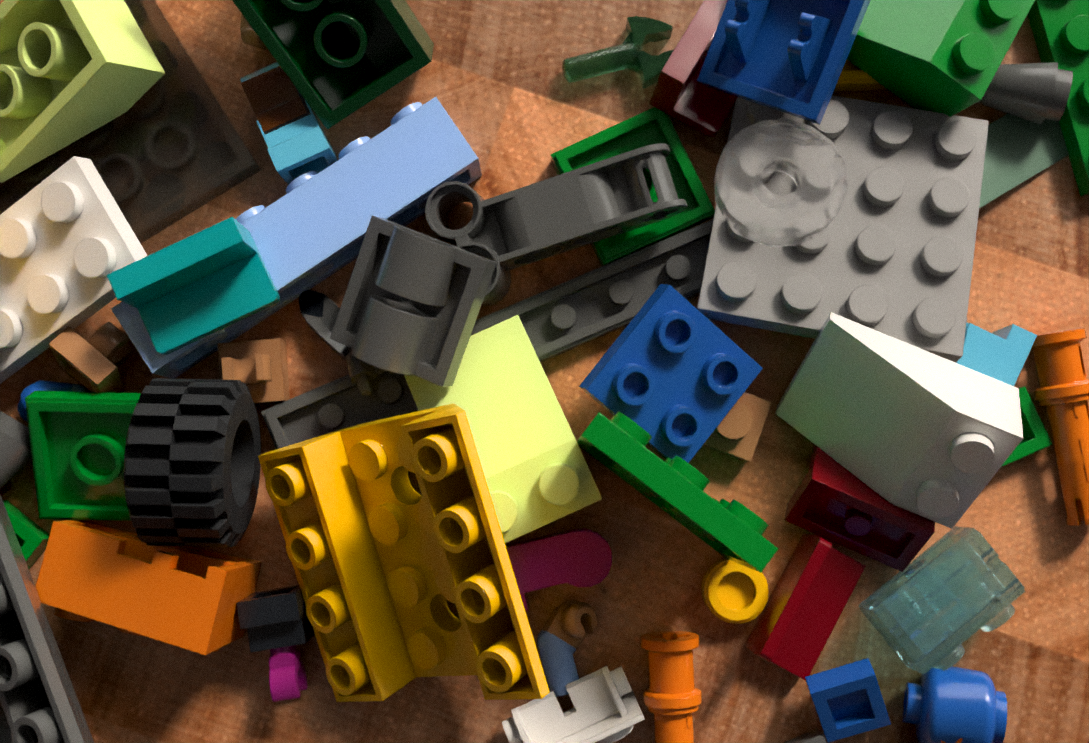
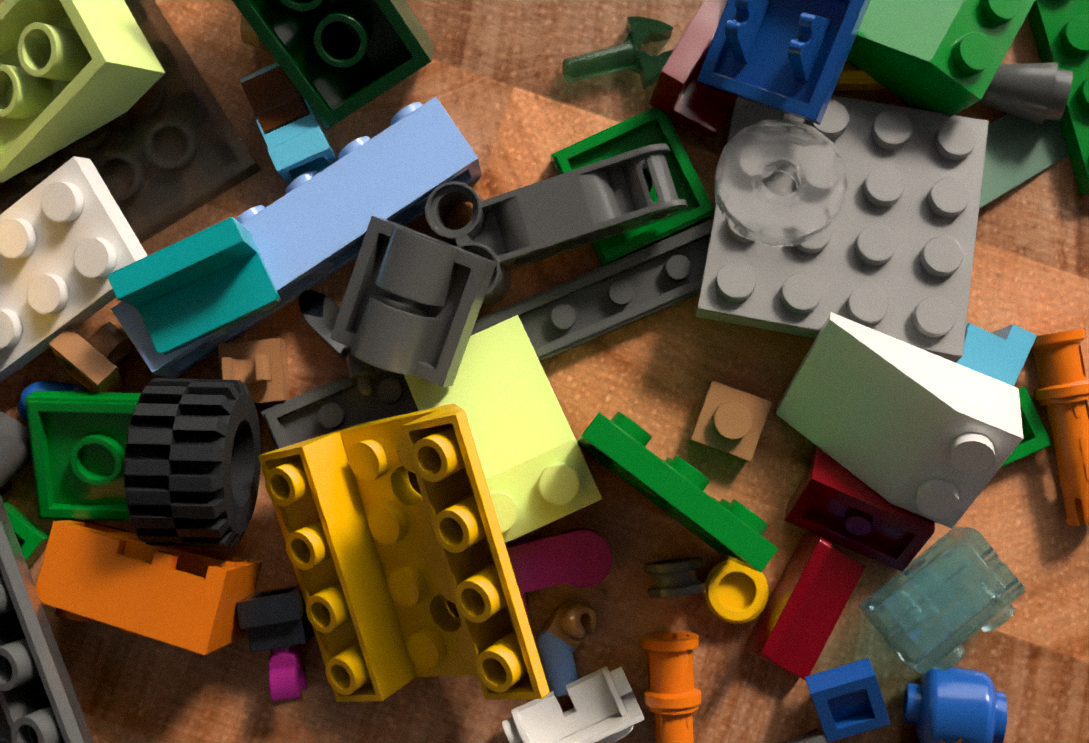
(672, 374): blue plate -> none
(675, 577): none -> dark grey bush

